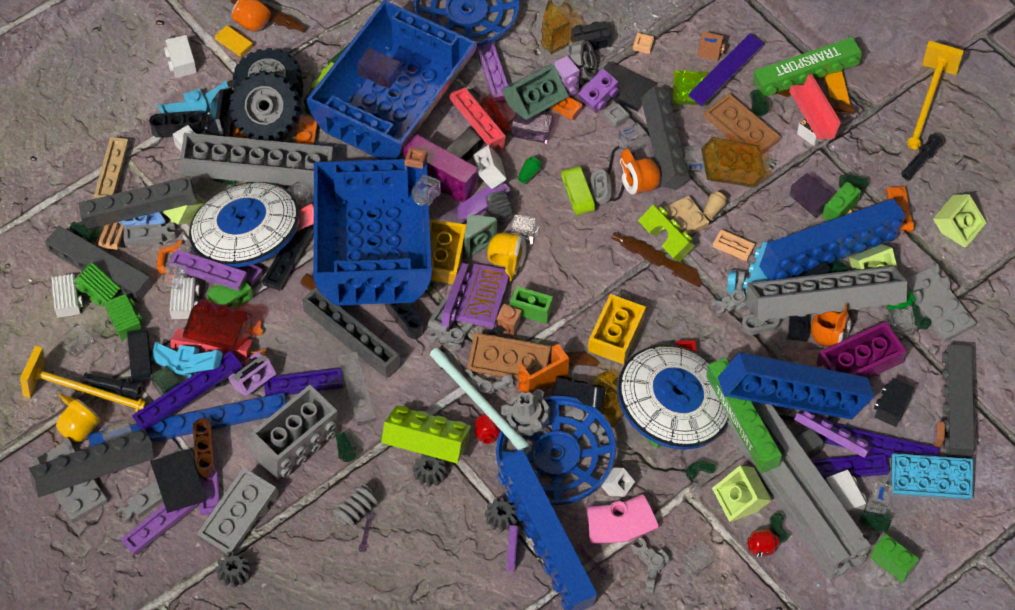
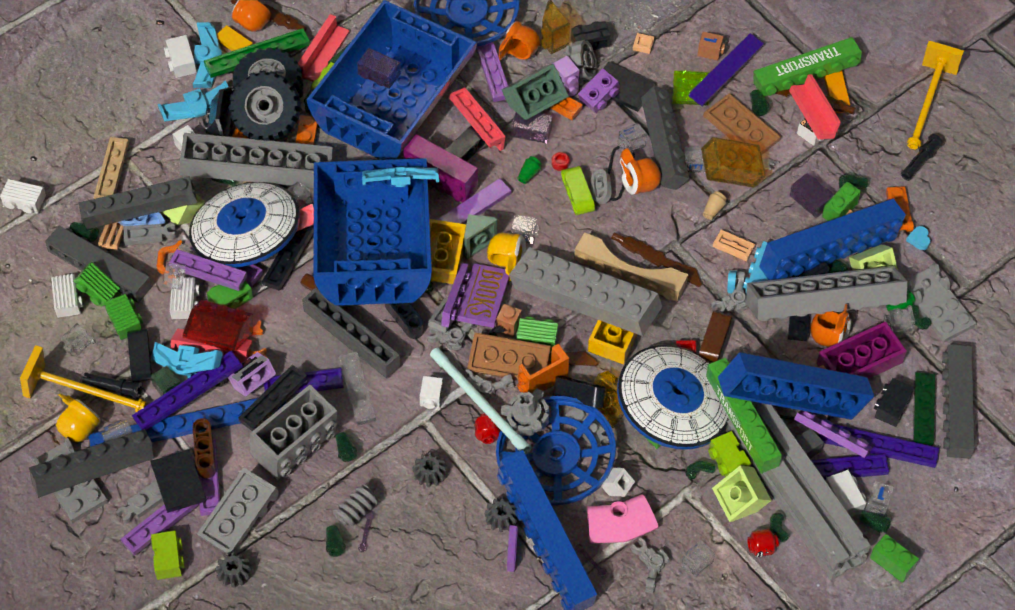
(22, 196): none -> white brick
(167, 556): none -> lime brick
(168, 123): black beam -> none
(208, 49): none -> medium azure plate
(228, 61): none -> green plate
(273, 398): none -> black plate
(322, 48): none -> coral panel
(334, 542): none -> clear green cone
(400, 175): none -> medium azure plate
(416, 158): nougat tile -> none
(422, 193): clear brick -> none
(426, 434): lime brick -> none
(431, 392): none -> white brick
(490, 167): white brick -> none
(491, 109): clear red plate -> none
(499, 206): dark grey gear -> none
(519, 41): none -> orange piece
(532, 304): bright green brick -> none
(537, 331): none -> bright green brick
(560, 161): none -> red tile
(586, 291): none -> light grey brick
(616, 114): light grey tile -> none
(665, 281): none -> tan arch
(678, 242): lime arch -> none
(687, 215): tan plate -> none
(715, 336): none -> reddish brown beam
(727, 454): none -> lime brick
(759, 326): light grey plate -> none
(919, 238): none -> medium azure tile
(924, 408): none -> dark green plate
(932, 476): medium azure tile -> none
(939, 433): nougat tile -> none
(960, 219): yellowish green slope -> none

